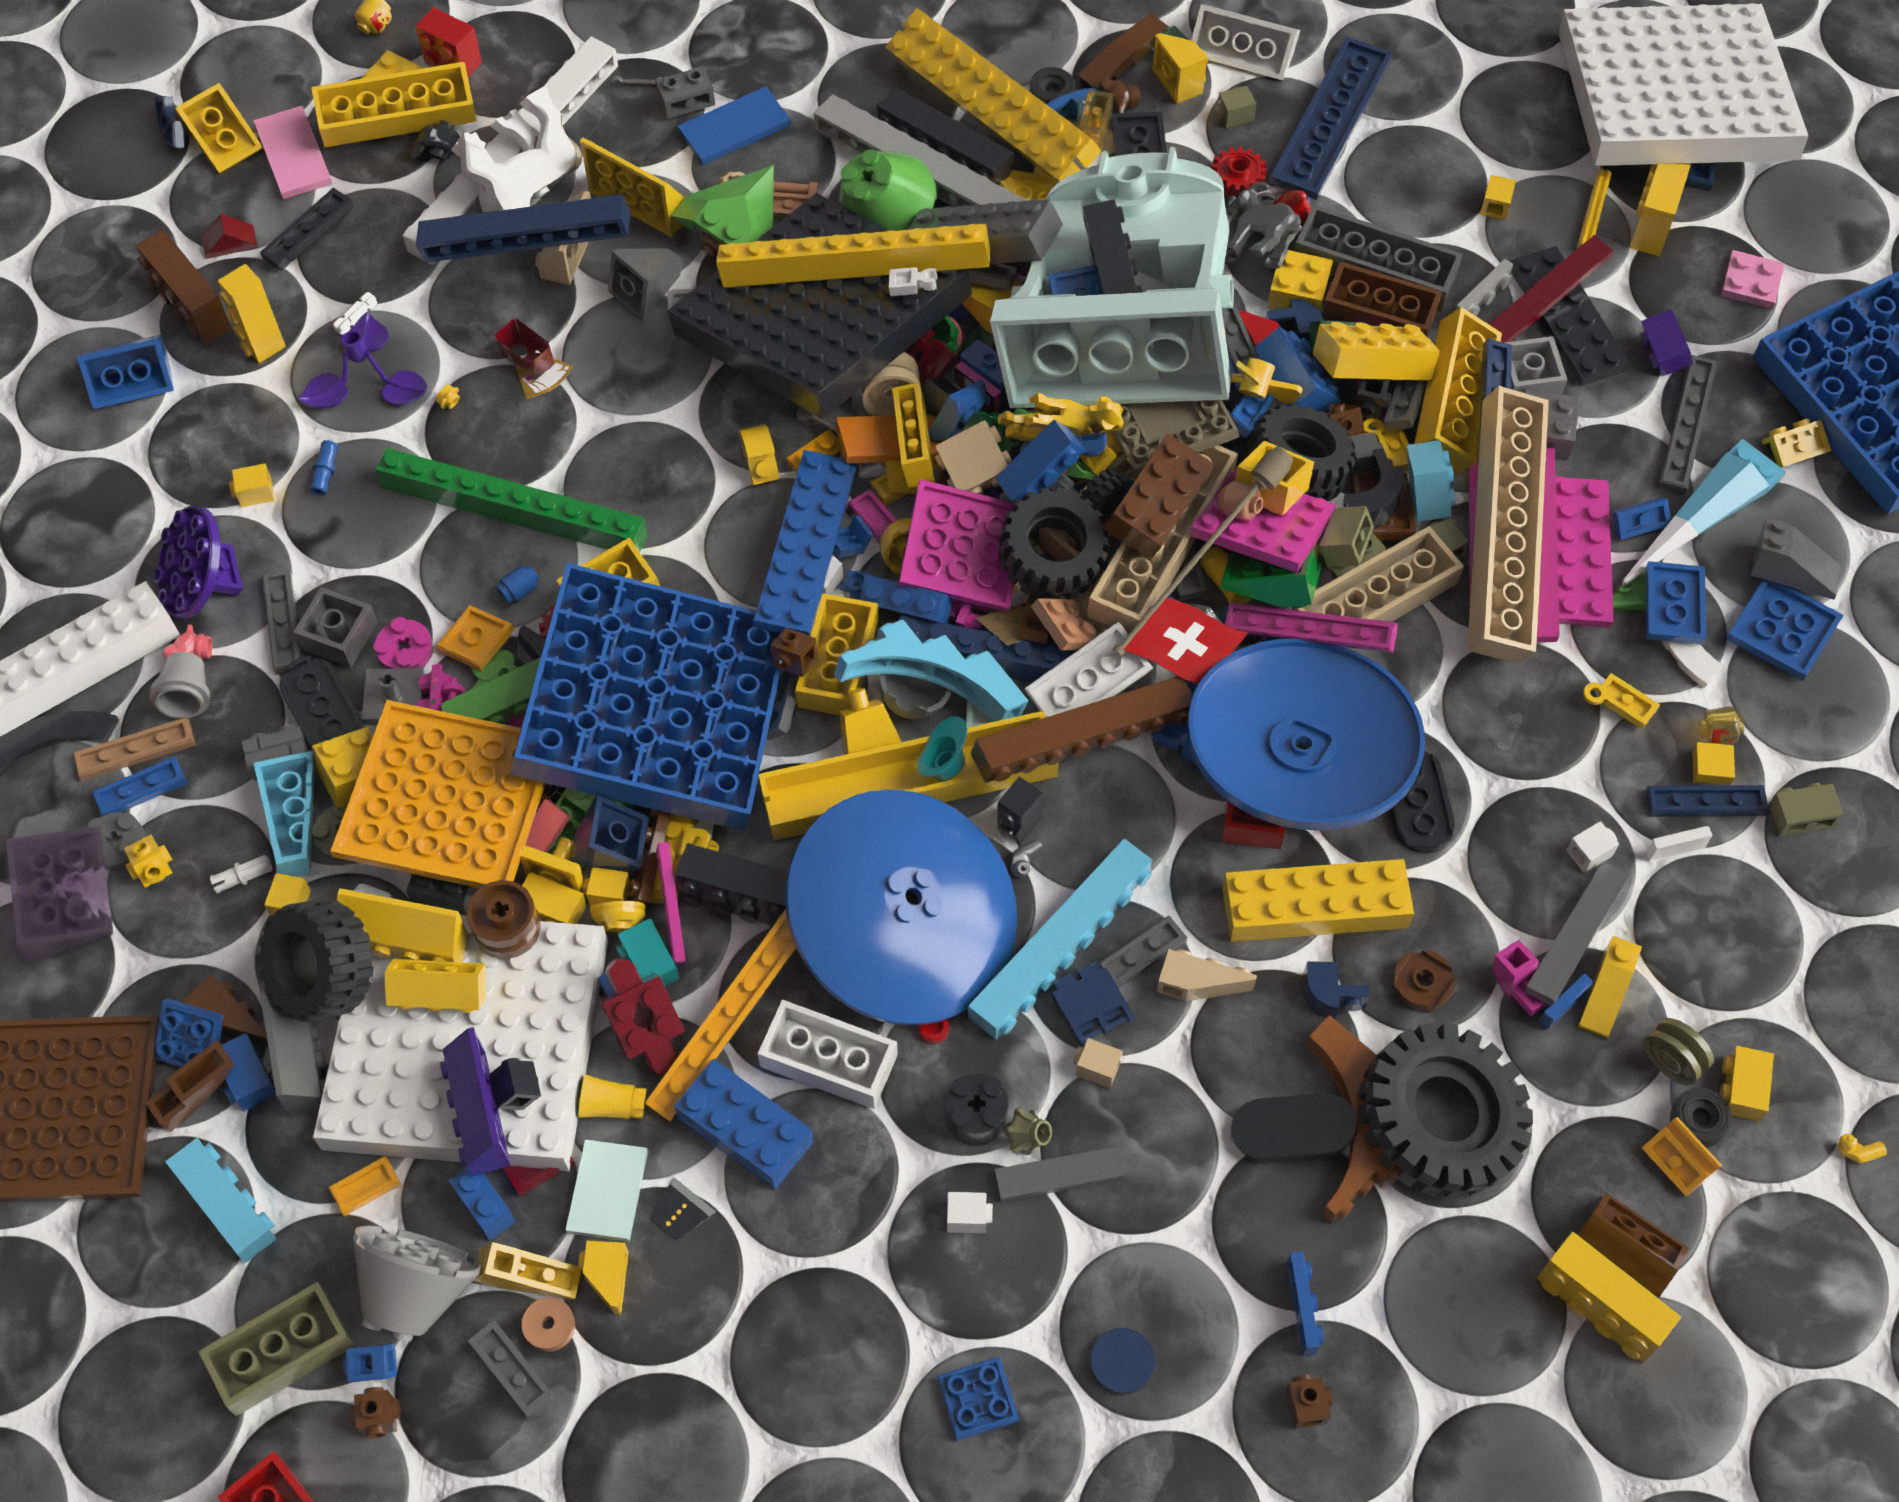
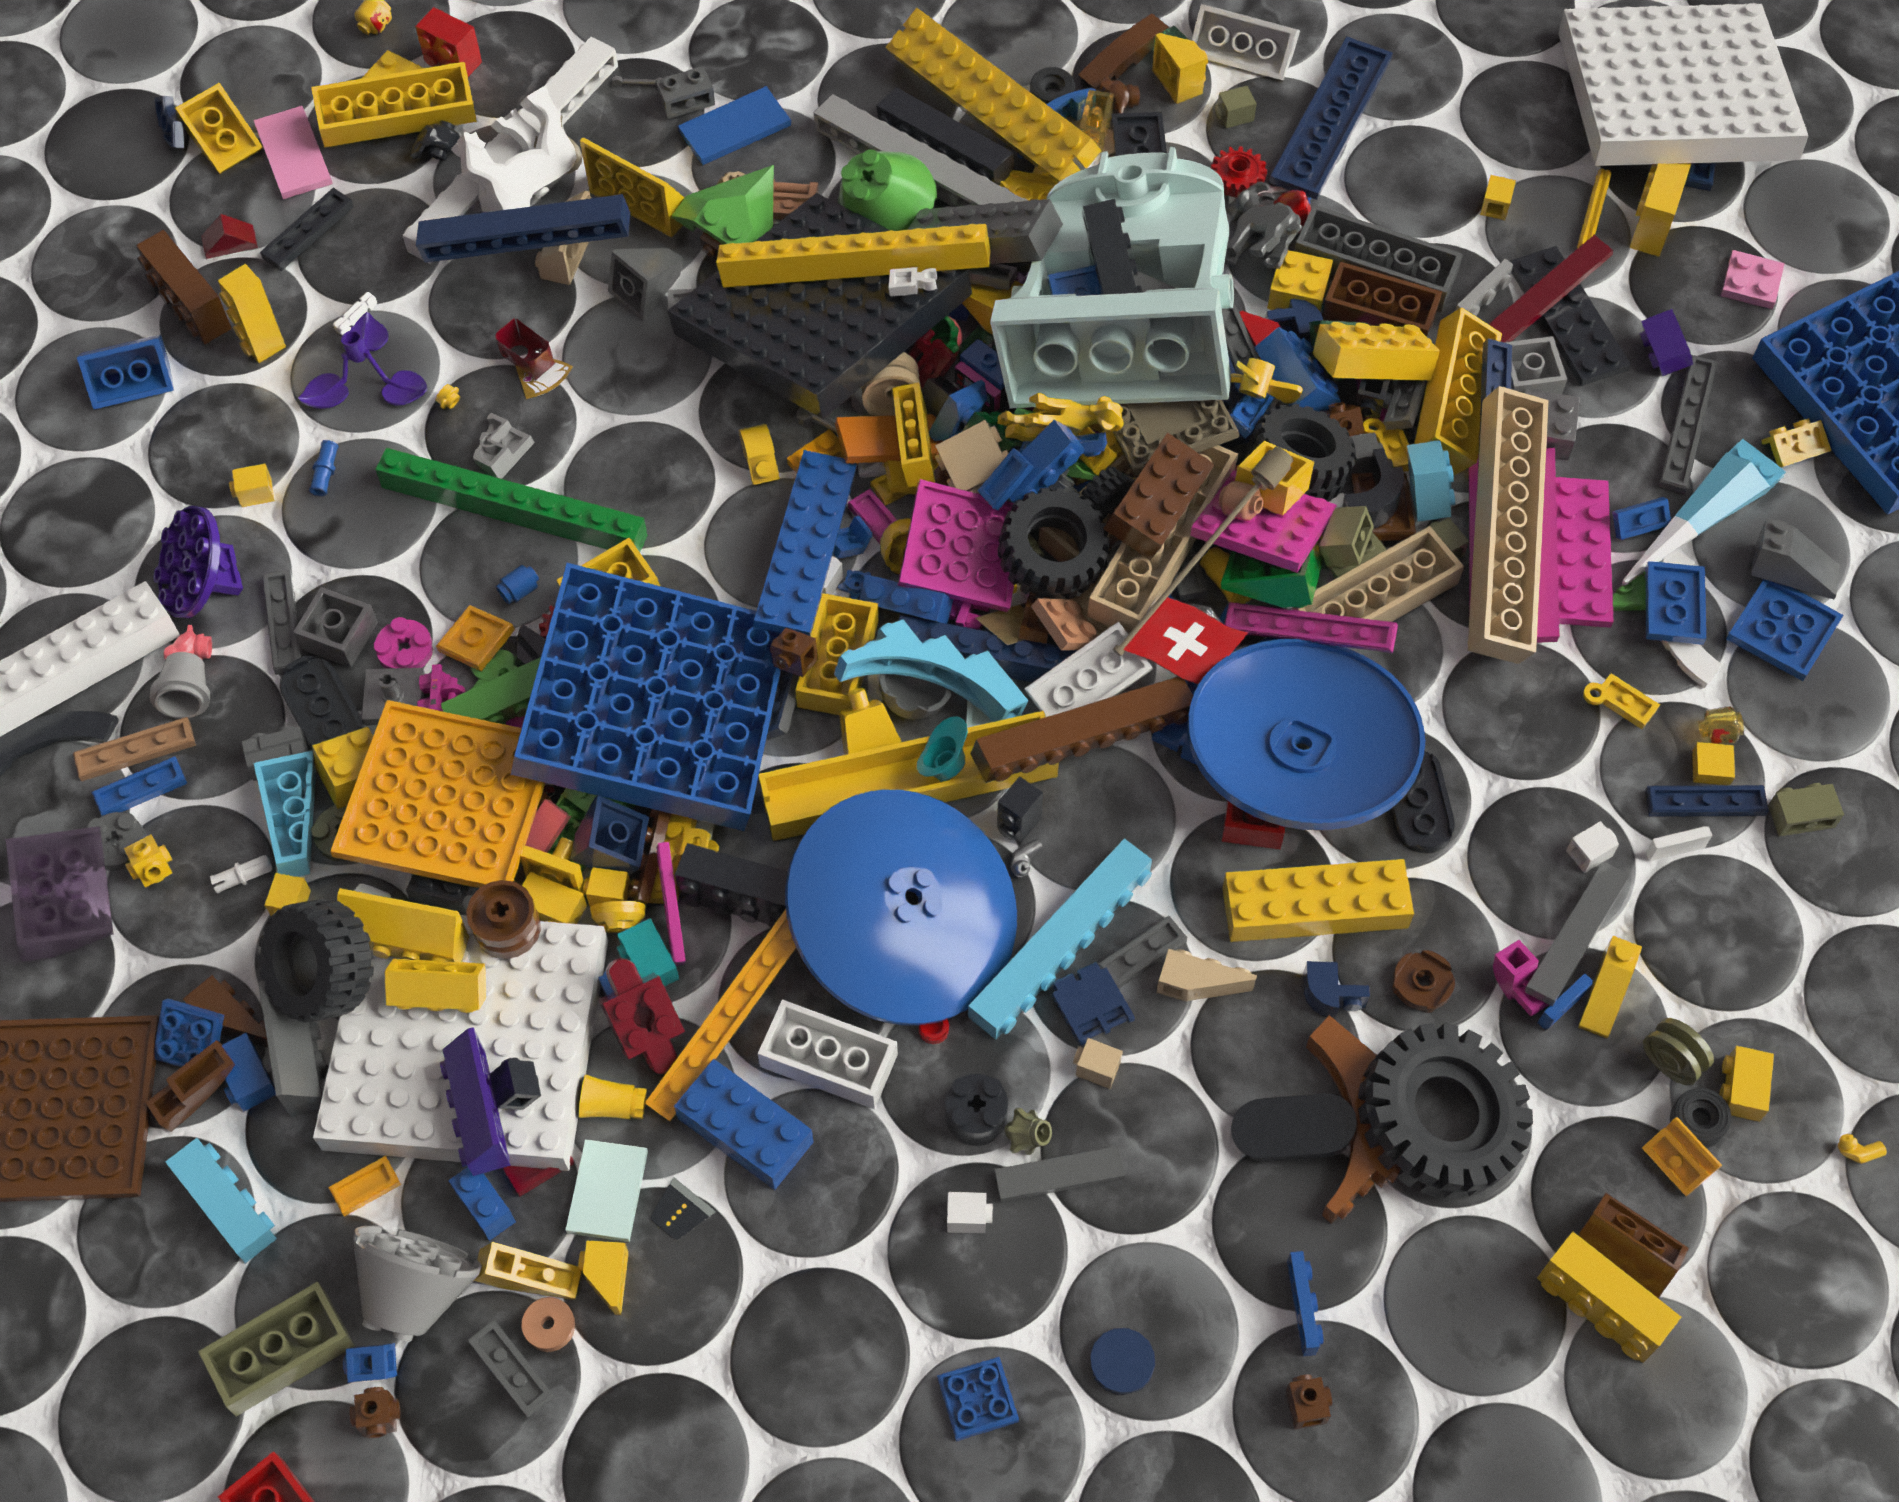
(501, 447): none -> light grey slope
(1005, 479): none -> blue tile

